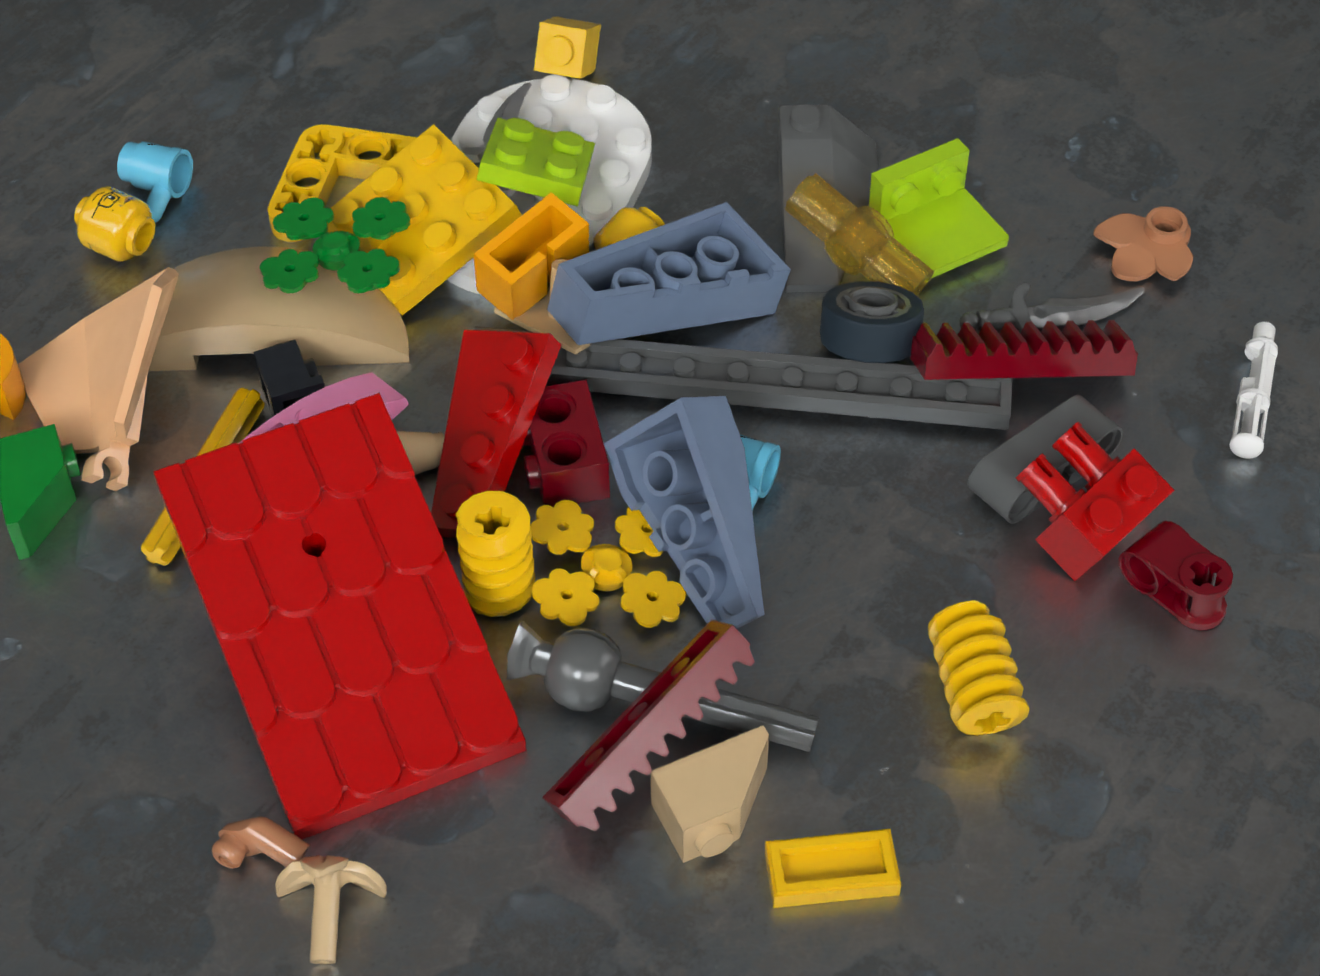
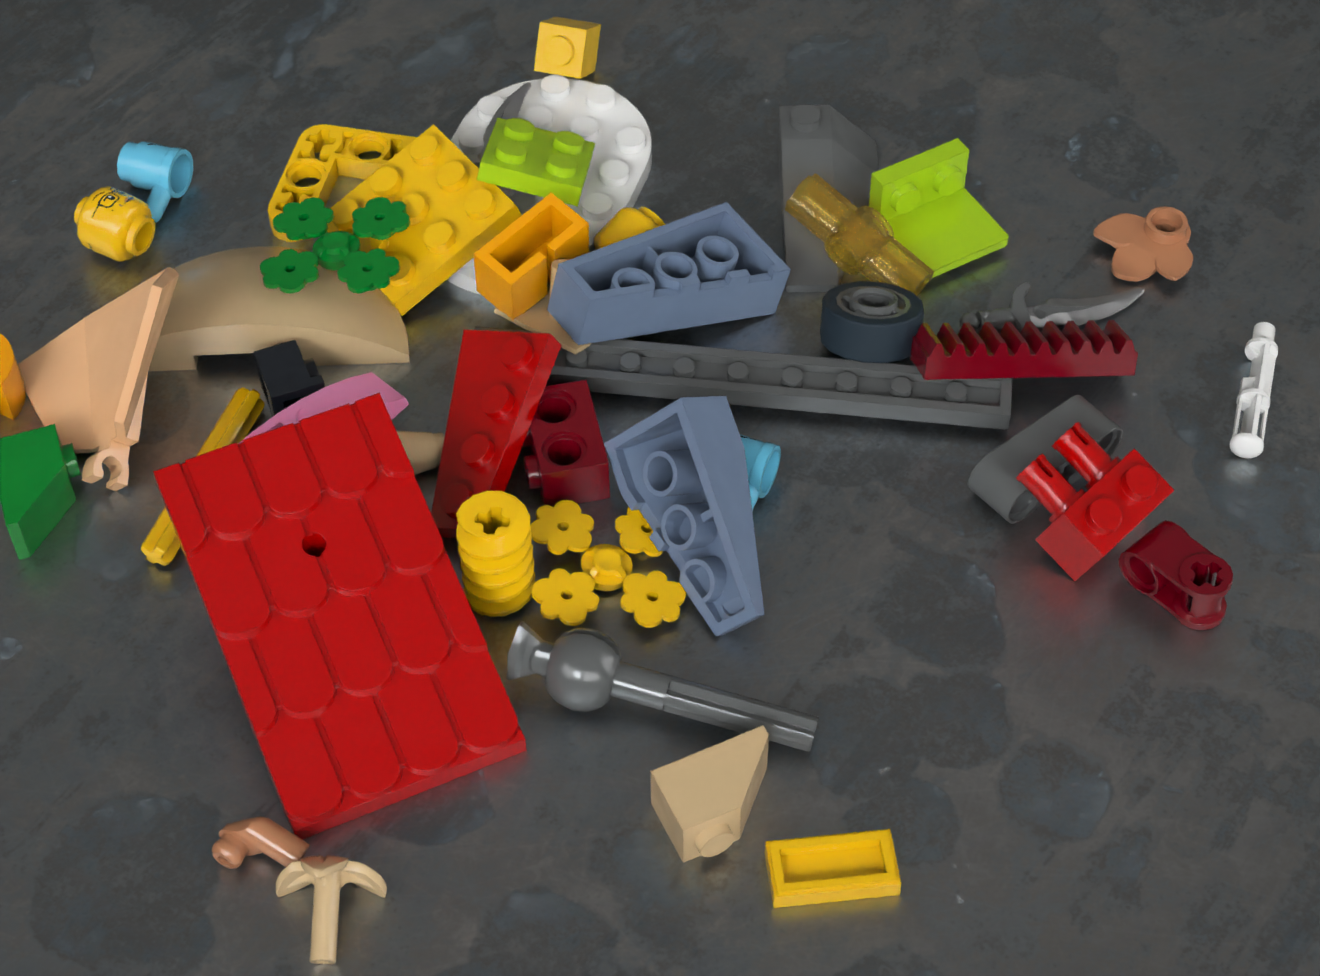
(646, 723): gear -> none
(977, 669): yellow piece -> none

